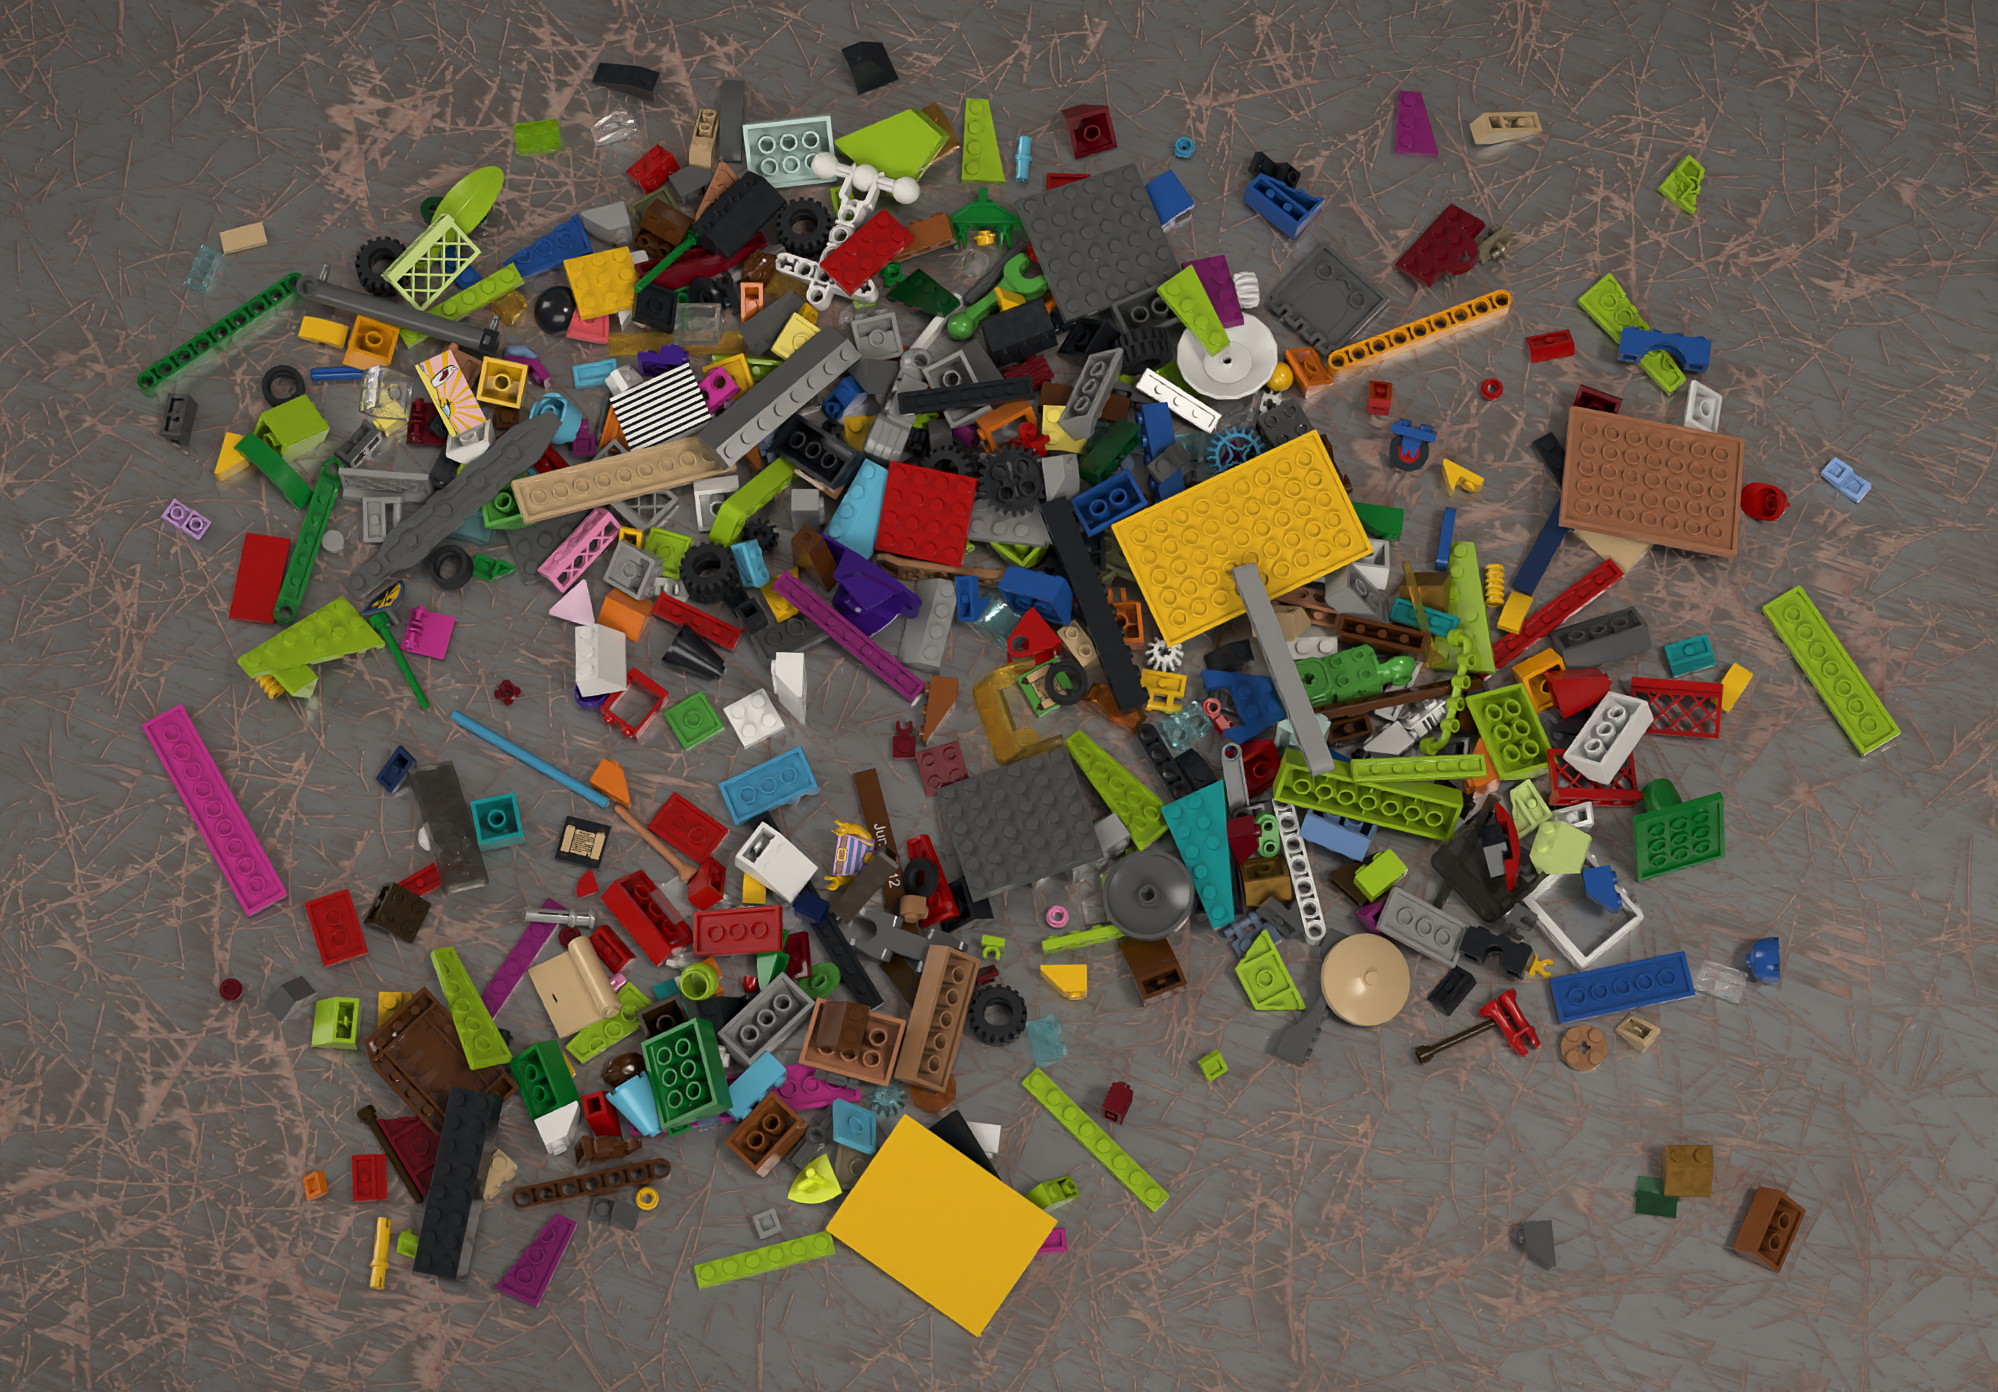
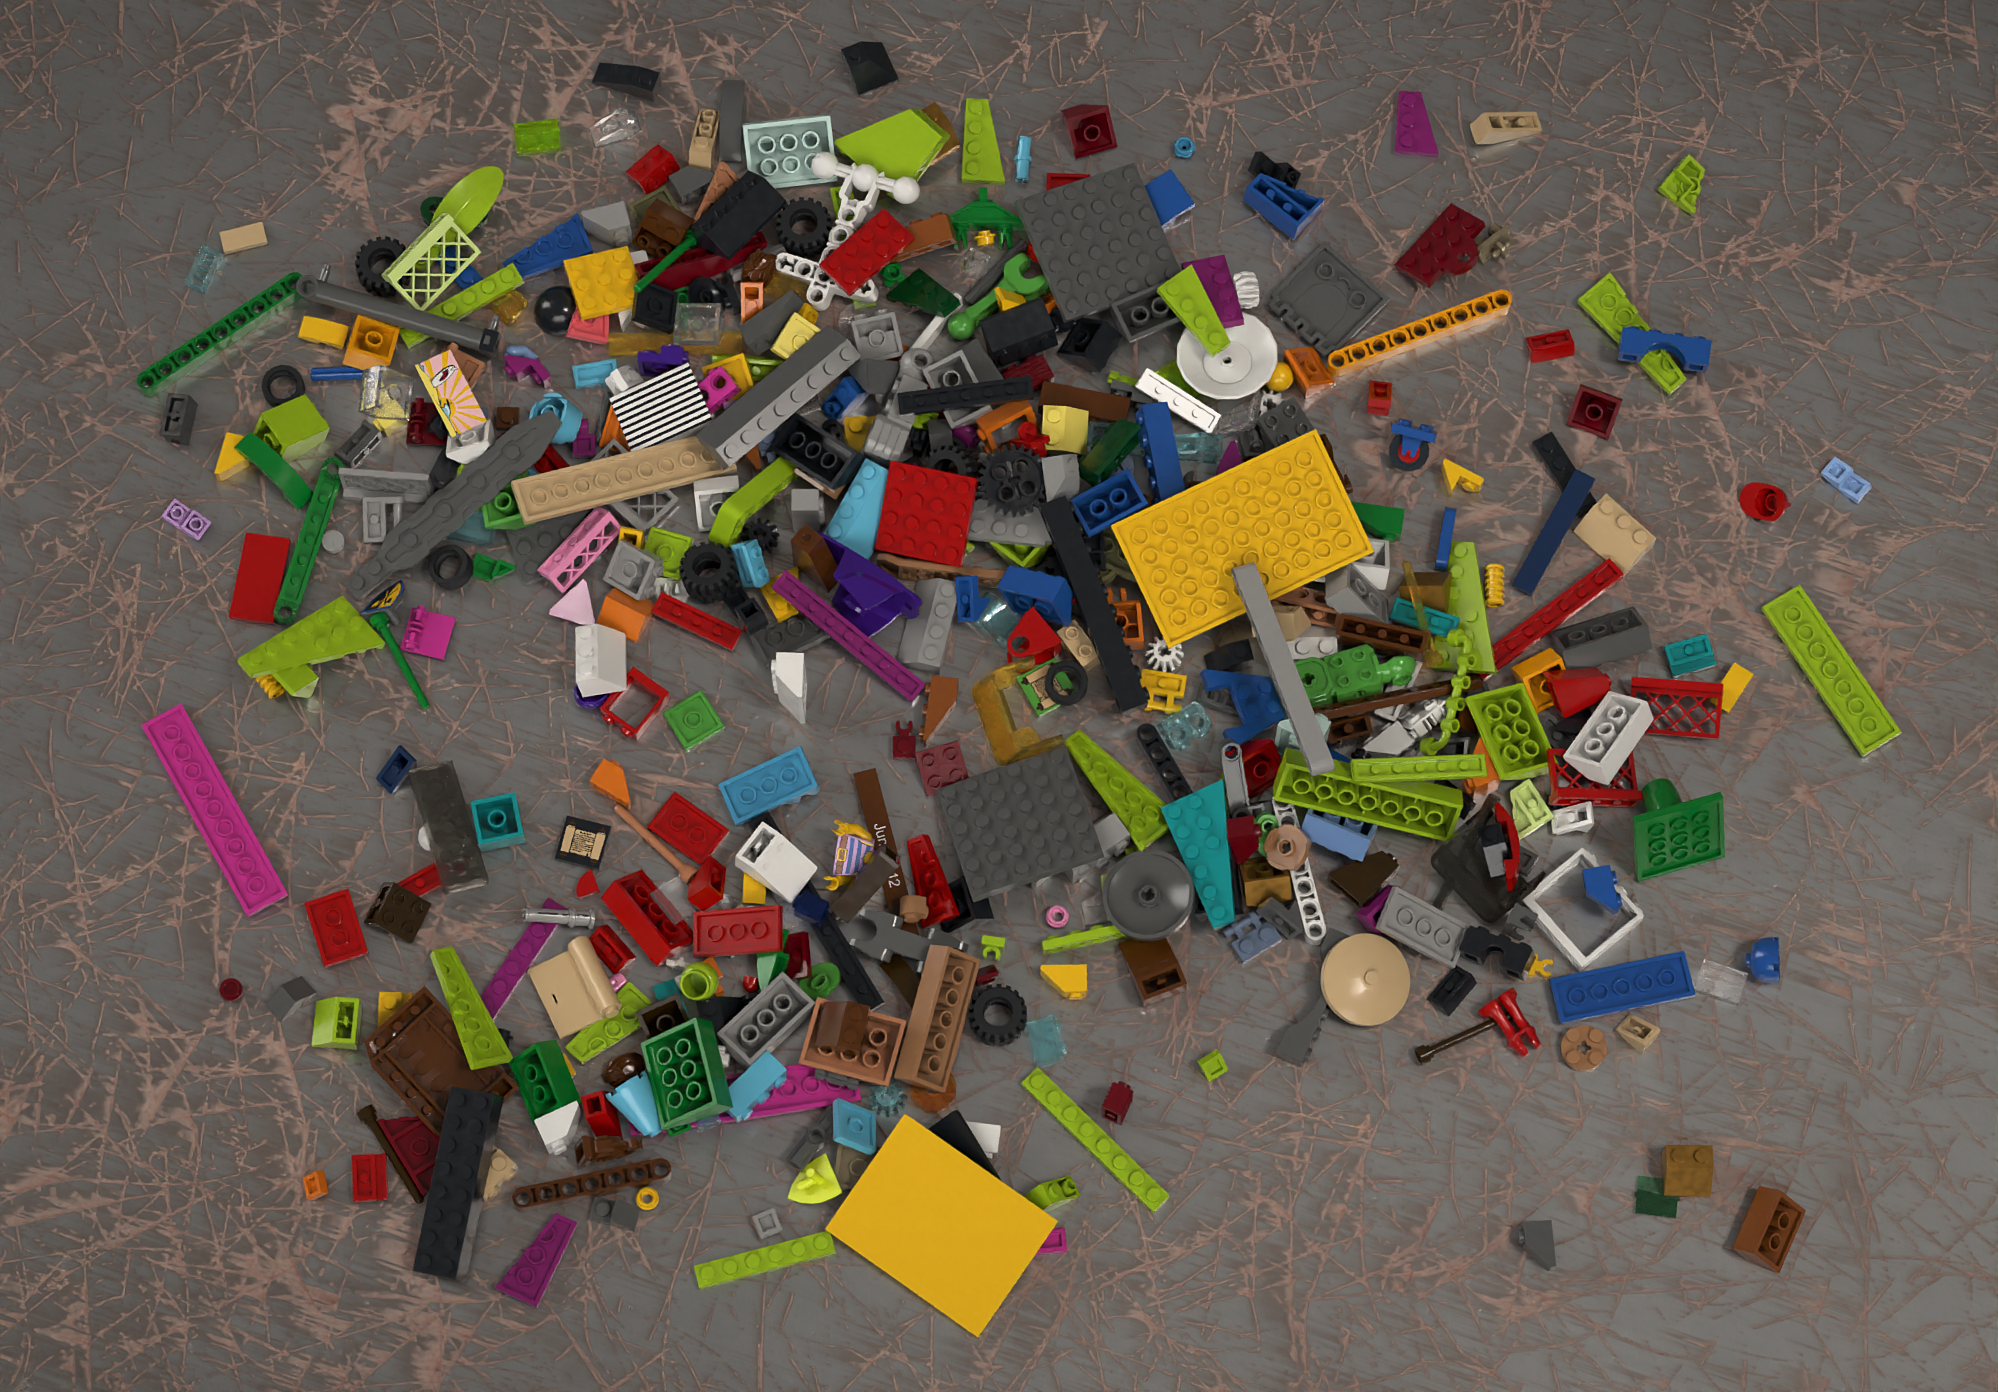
(380, 1255): yellow pin -> none
(407, 1244): lime tile -> none
(503, 382): yellow slope -> none
(507, 686): dark red plate -> none
(530, 758): dark azure piece -> none
(567, 935): dark red plate -> none
(693, 654): black cone -> none
(754, 718): white plate -> none
(767, 1134): dark orange slope -> none
(910, 877): black tyre -> none
(1091, 393): light grey slope -> none
(1101, 701): clear orange brick -> none
(1144, 349): black tyre -> none
(1168, 462): dark grey slope -> none
(1195, 770): black slope -> none
(1220, 723): red plate -> none
(1224, 441): dark azure gear -> none
(1267, 978): lime wing -> none
(1299, 845): none -> medium nougat plate
(1380, 874): lime brick -> none
(1492, 382): red plate -> none
(1514, 612): yellow slope -> none
(1559, 848): yellowish green slope -> none
(1652, 482): nougat plate -> none
(1702, 408): white slope -> none

